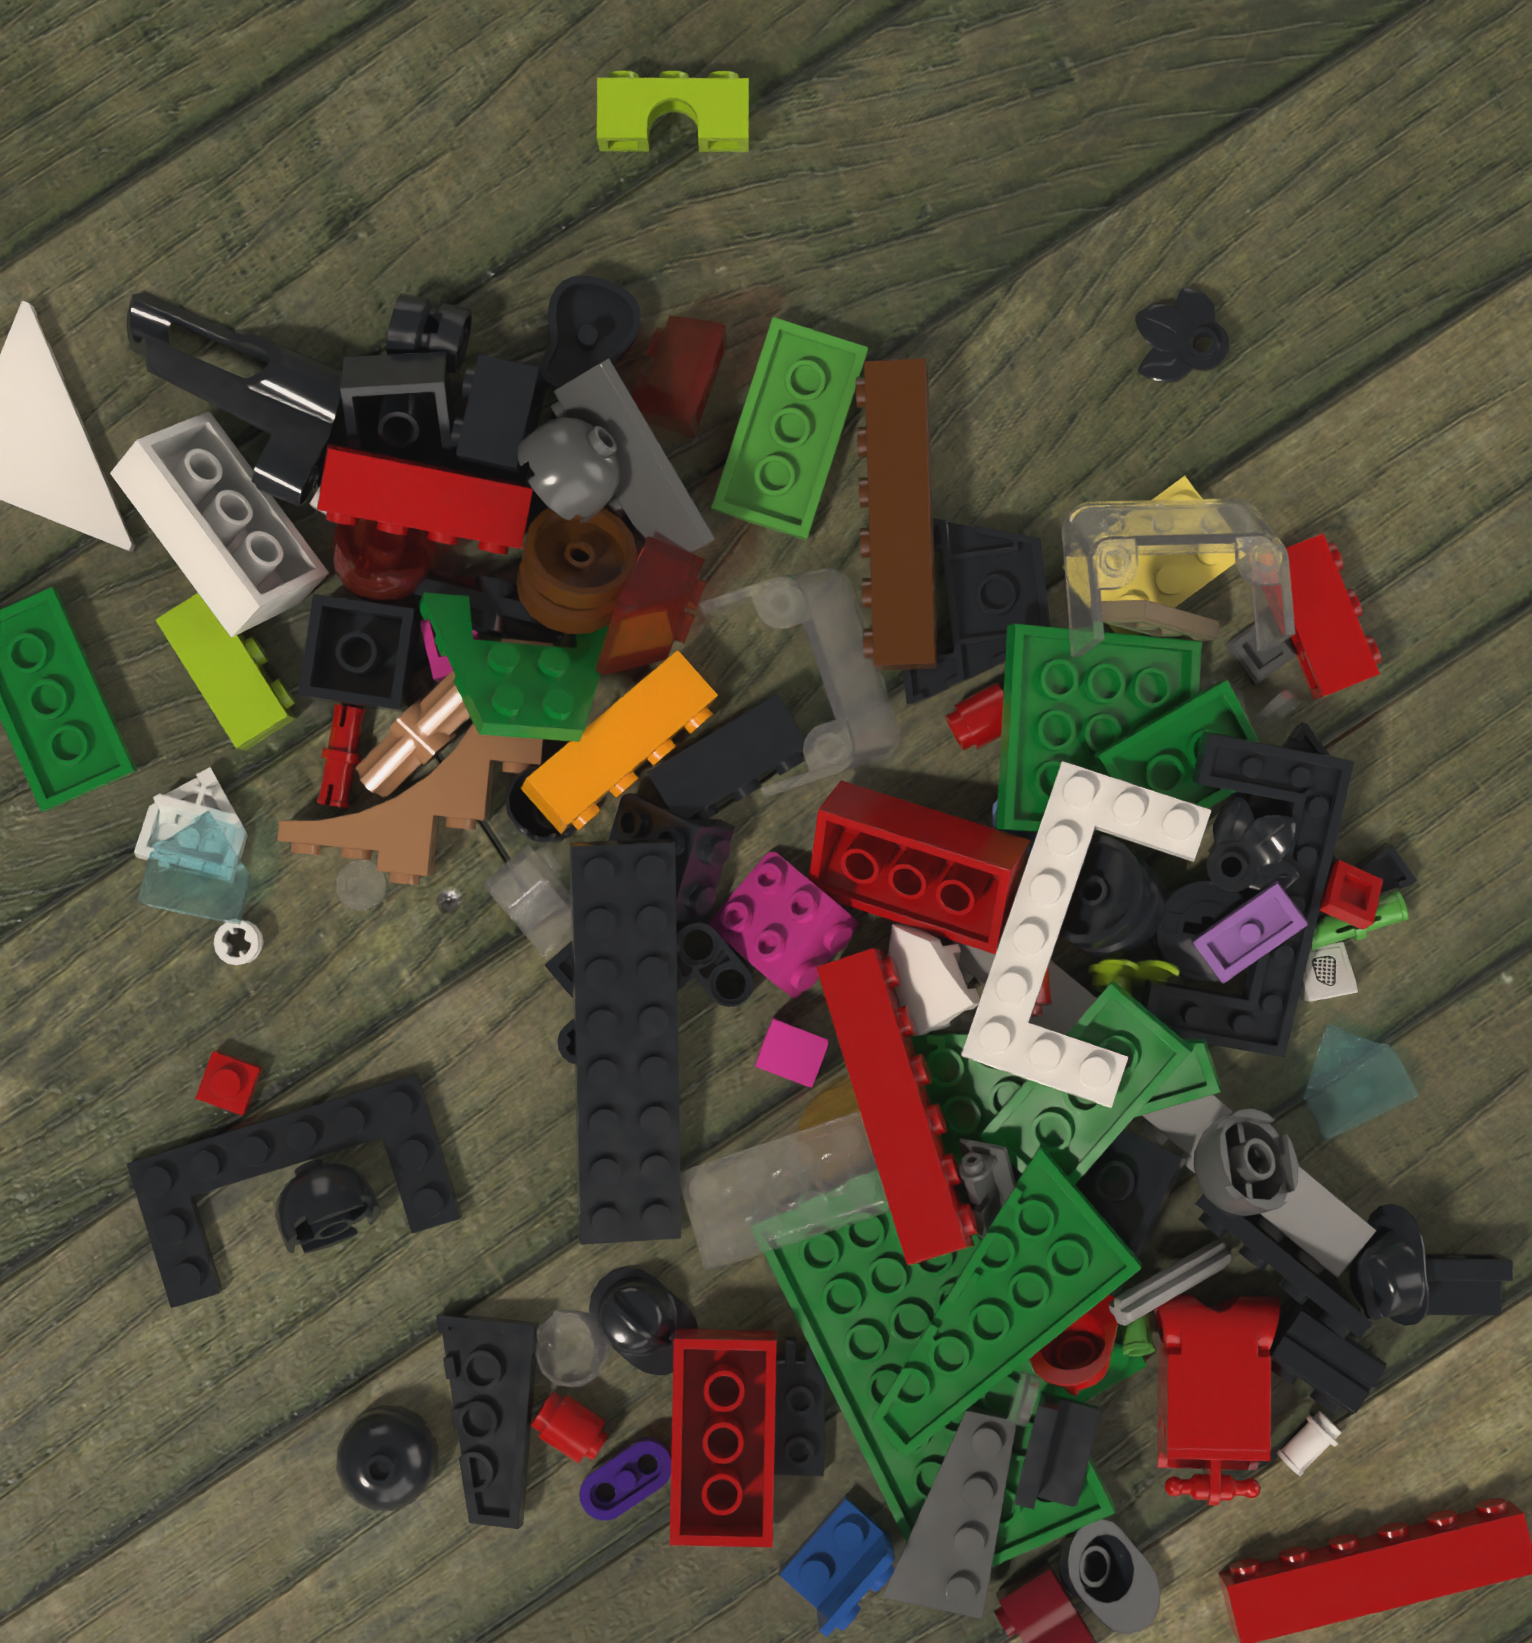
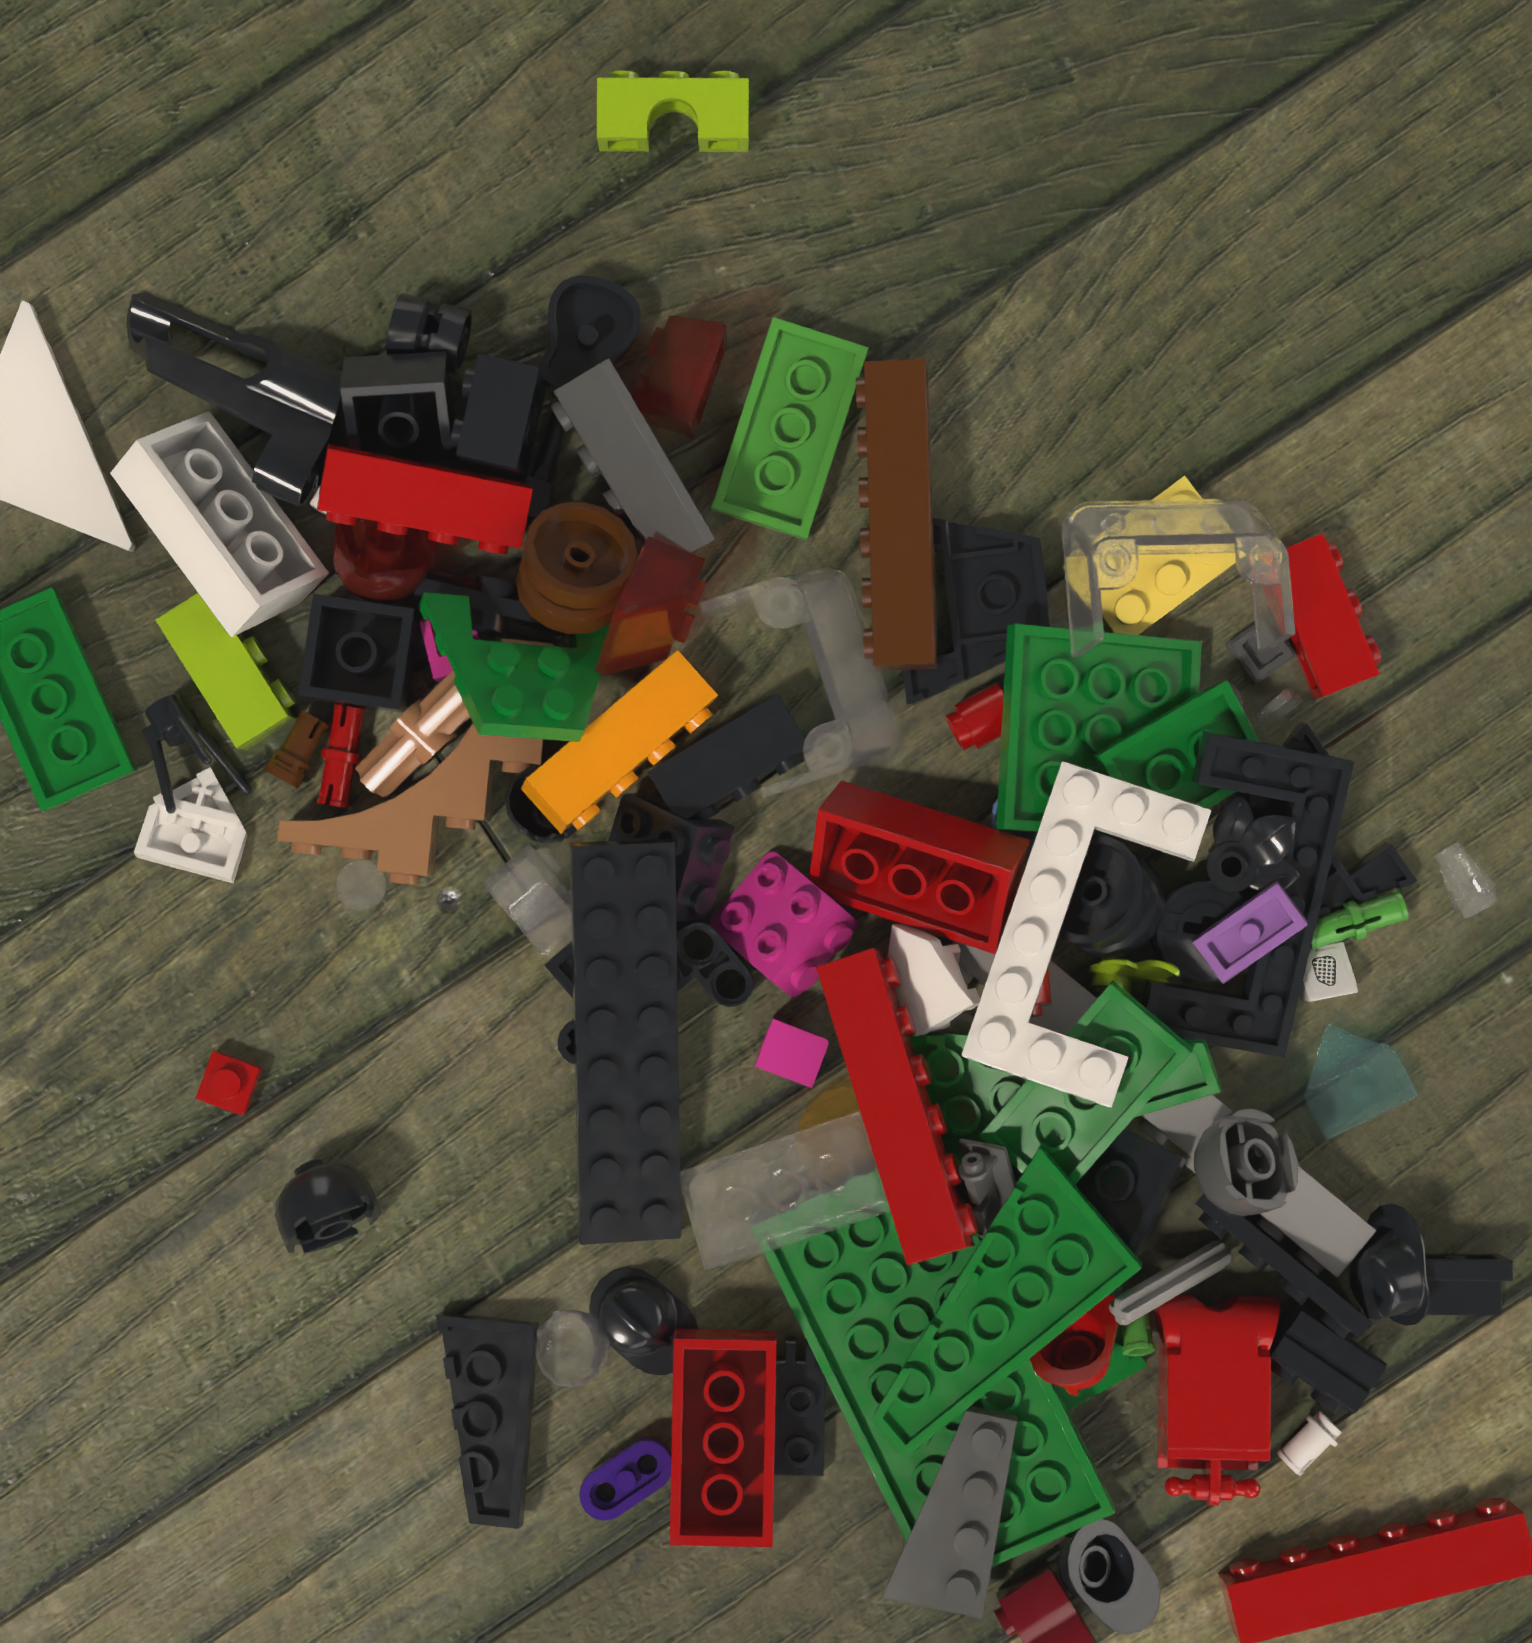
(171, 1178): black plate -> none
(176, 724): none -> black plant
(197, 874): clear light blue slope -> none
(225, 948): white bush -> none
(292, 758): none -> reddish brown pin
(387, 1458): black cylinder -> none
(570, 1427): red brick -> none
(571, 466): dark grey cylinder -> none
(840, 1564): blue bracket -> none
(1023, 1399): clear tile -> none
(1057, 1451): black panel -> none
(1159, 620): dark tan tile -> none
(1174, 334): black plate -> none
(1351, 895): red plate -> none
(1466, 882): none -> clear cone

